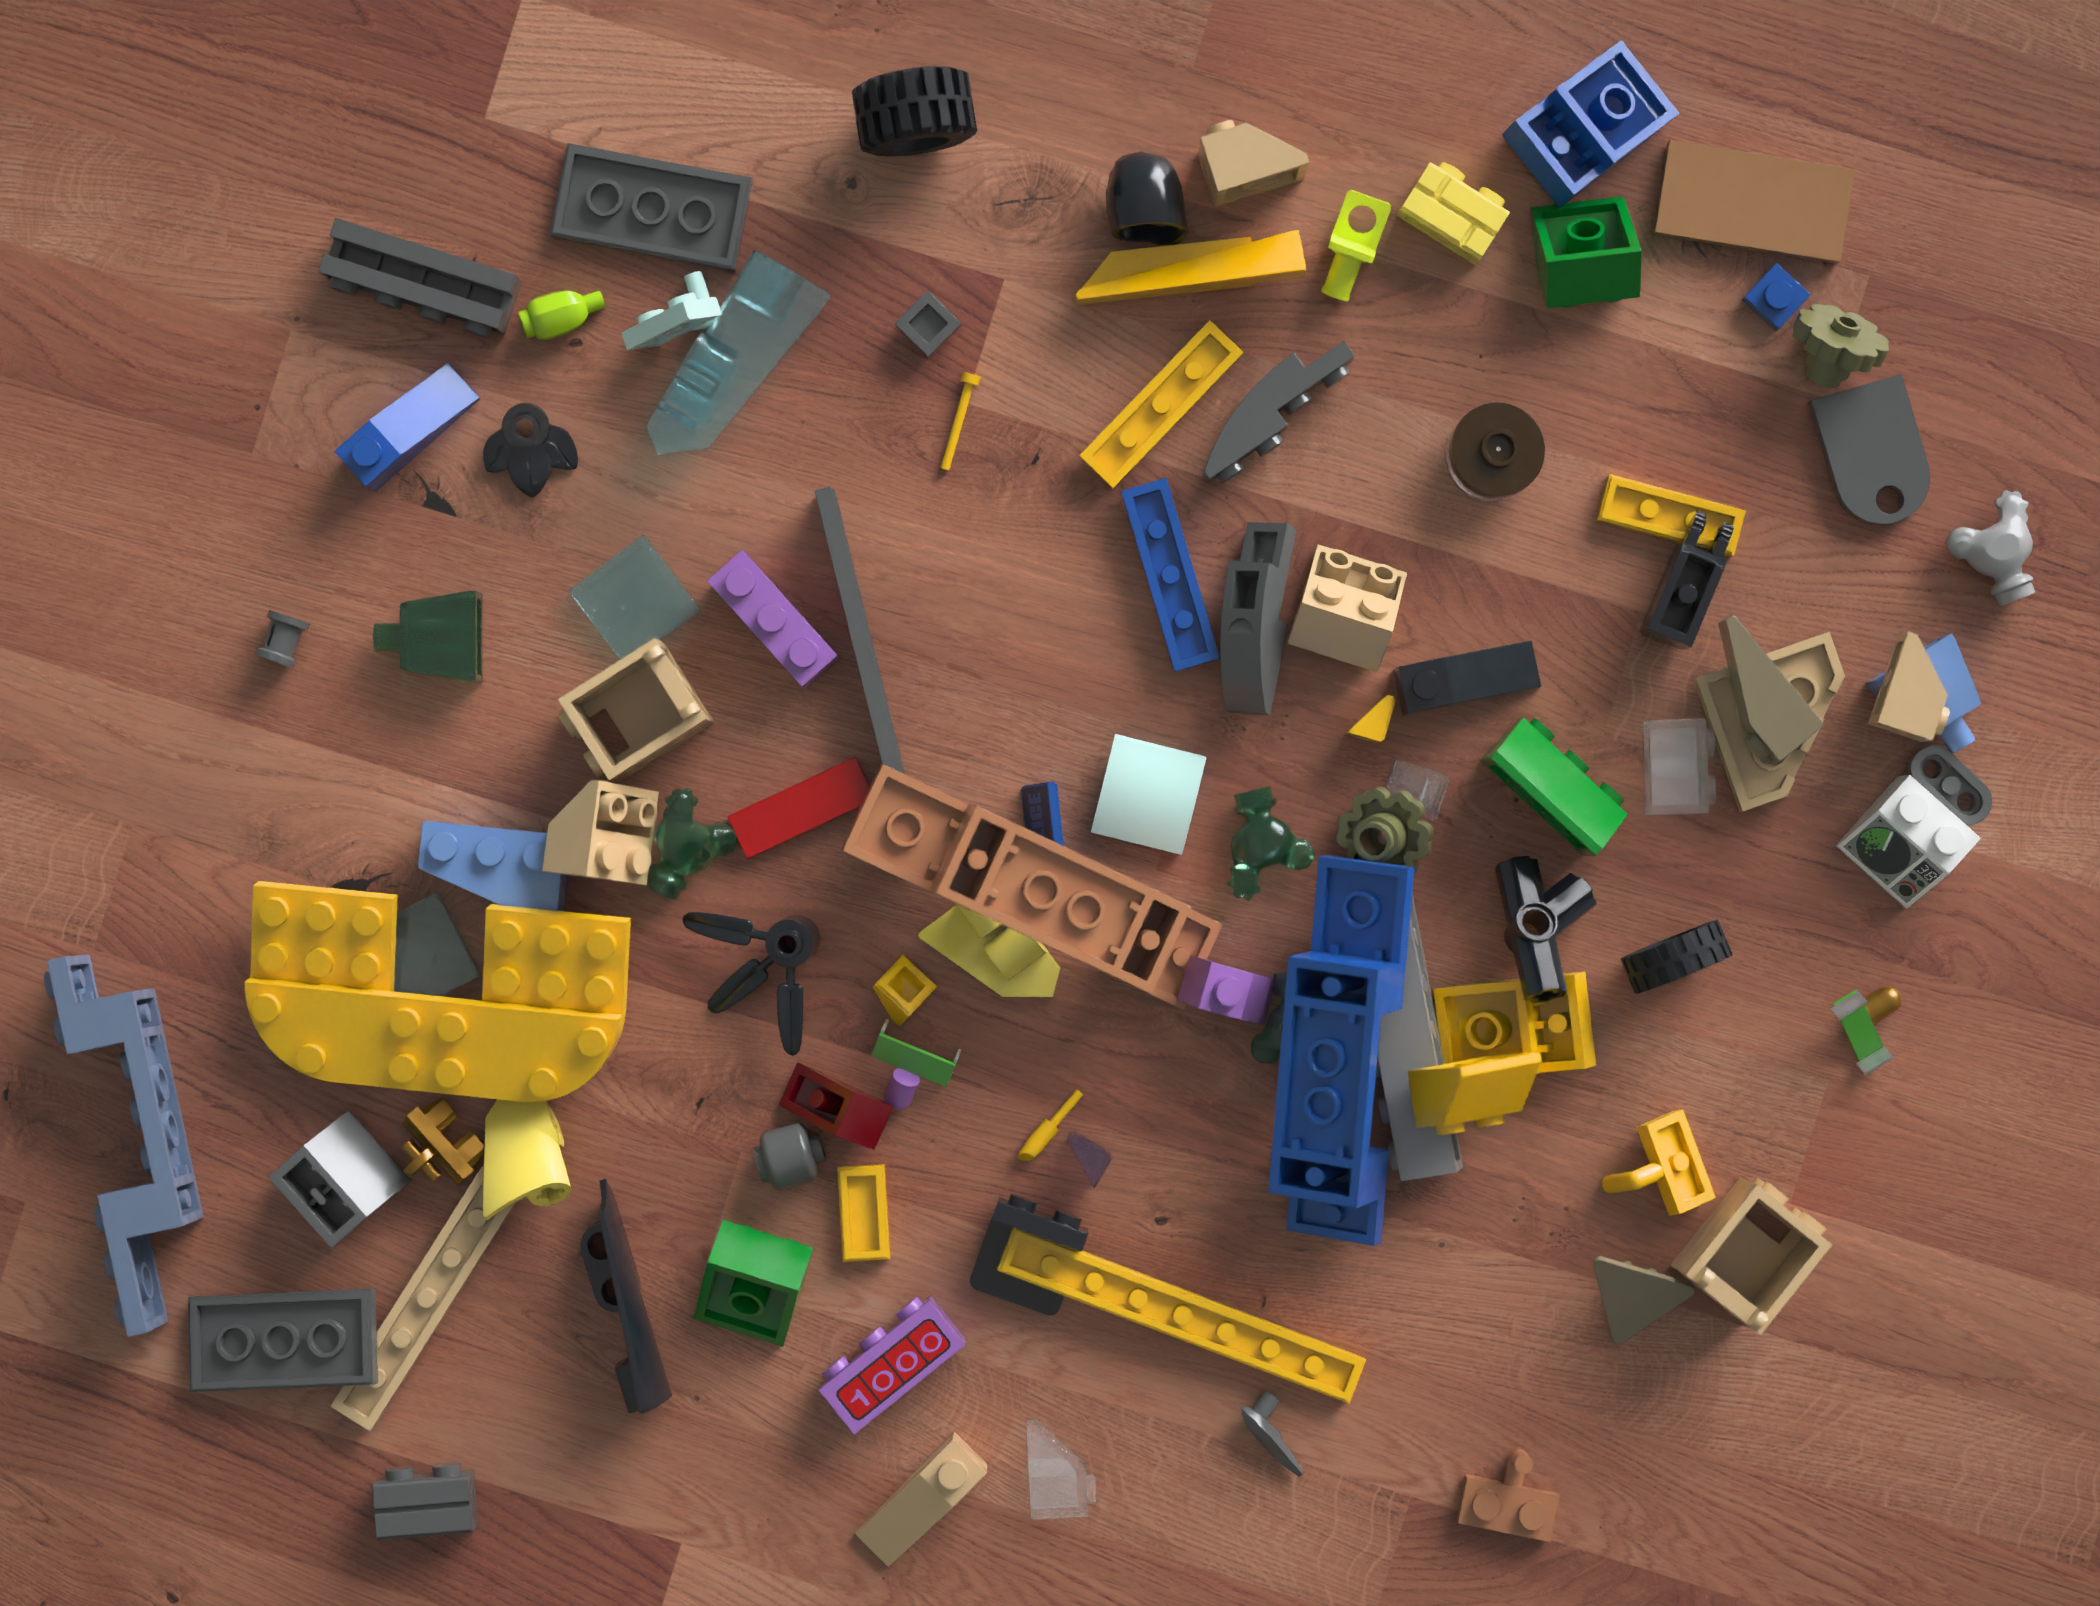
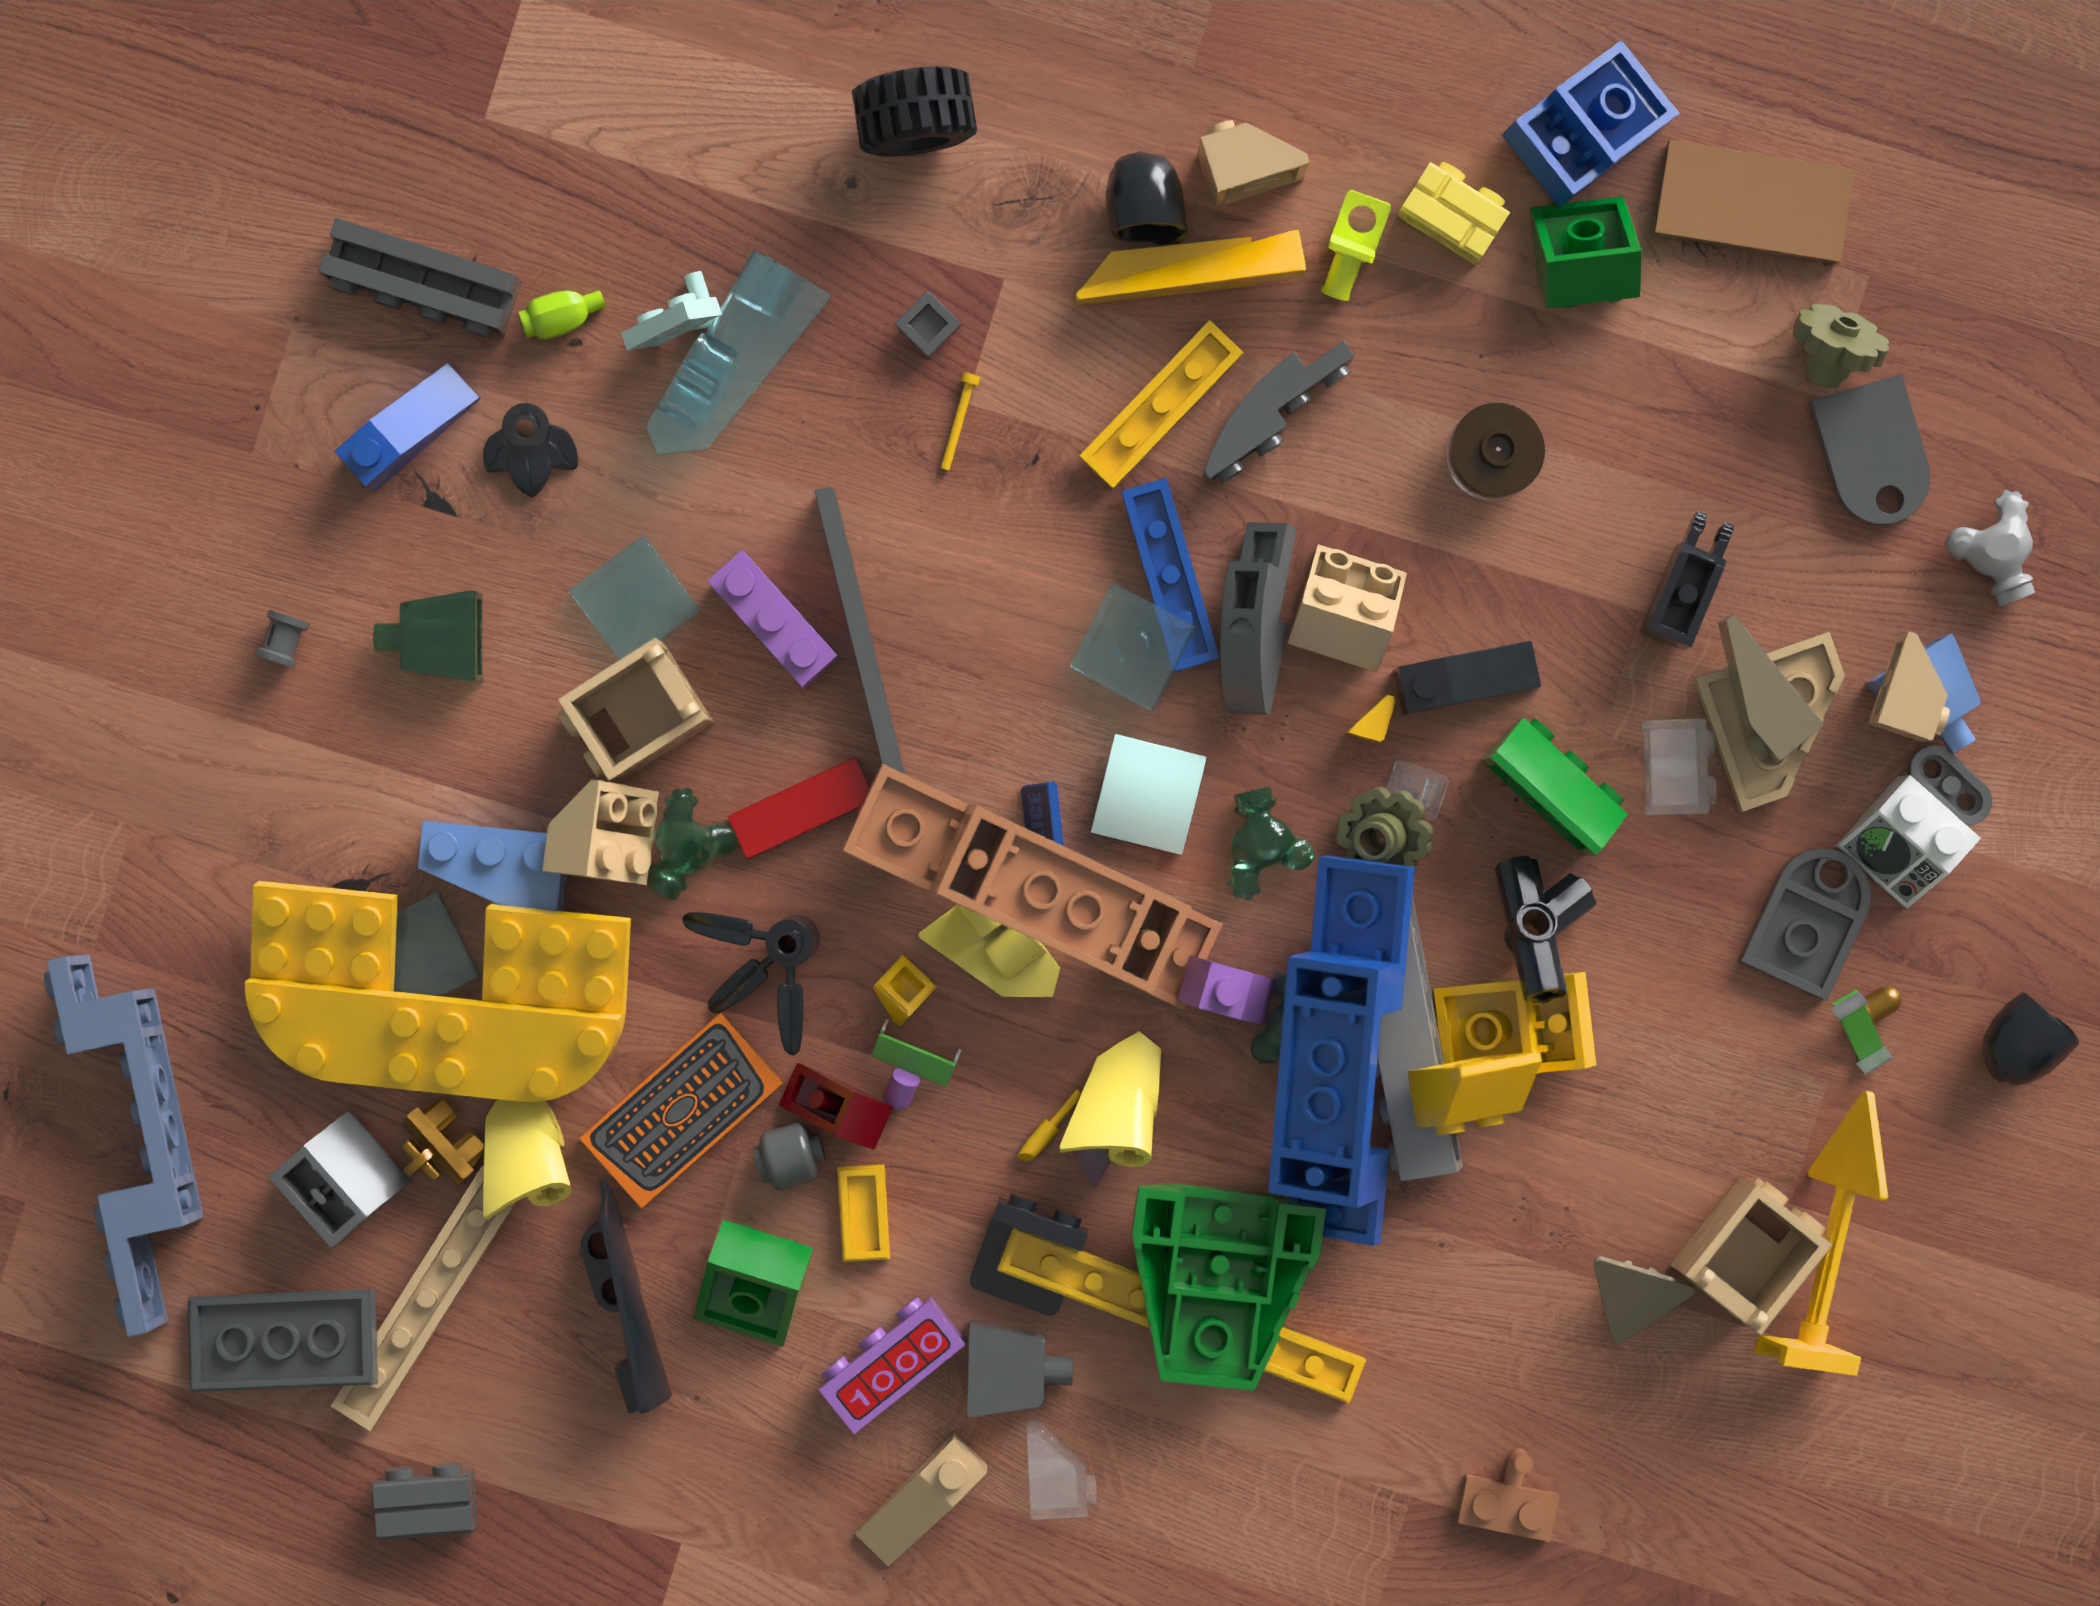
(651, 207): dark grey tile -> none
(681, 1110): none -> tile
(1010, 1369): none -> dark grey torso
(1119, 1103): none -> light yellow panel
(1132, 647): none -> clear light blue tile
(1220, 1277): none -> green wedge
(1266, 1434): dark grey bar -> none
(1664, 512): yellow tile -> none
(1673, 1165): yellow plate -> none
(1676, 956): black tyre -> none
(1776, 297): blue plate -> none
(1808, 926): none -> dark grey tile
(1853, 1165): none -> yellow piece
(2025, 1042): none -> black piece

